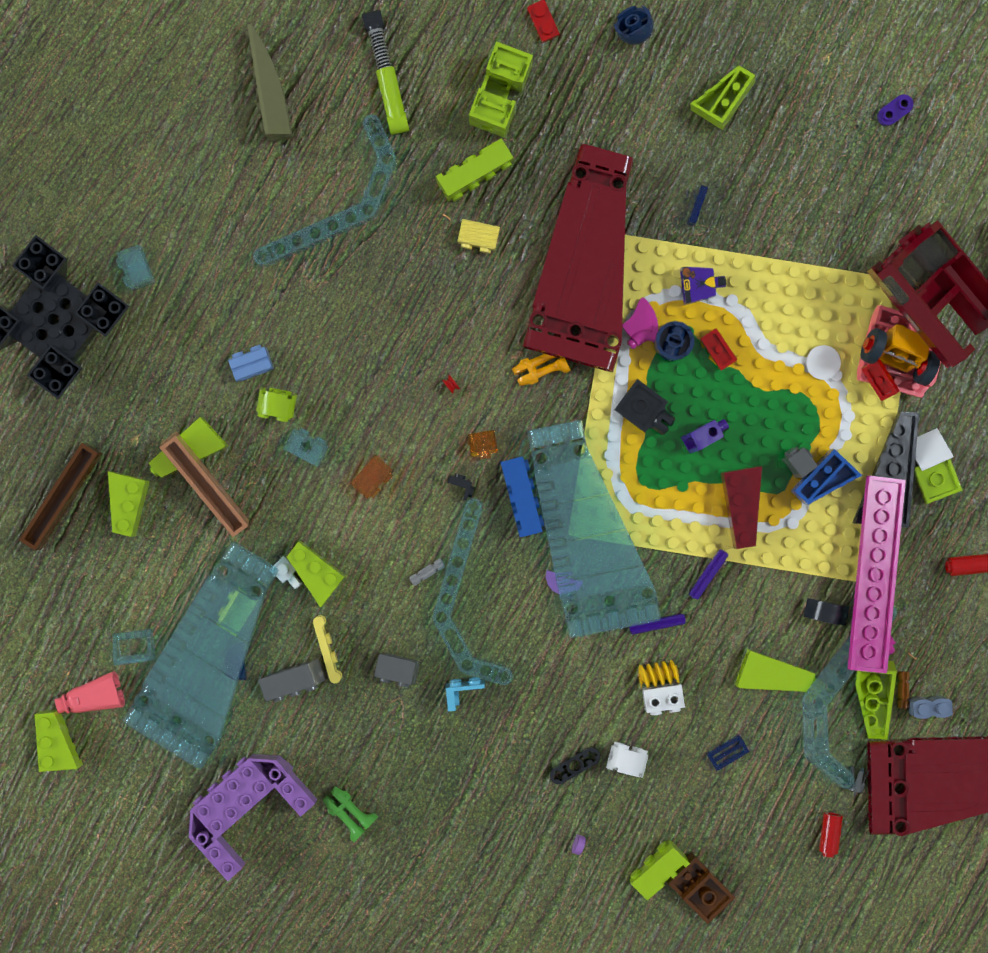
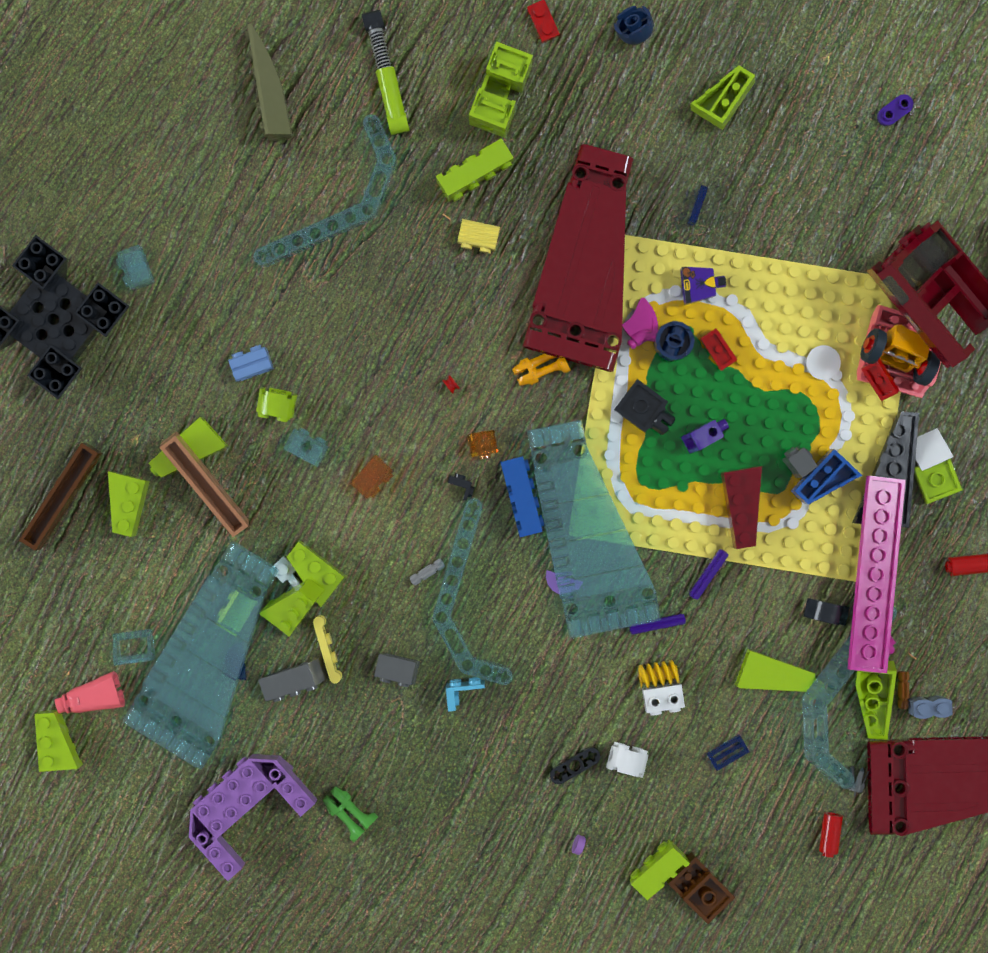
(292, 607): none -> lime wedge

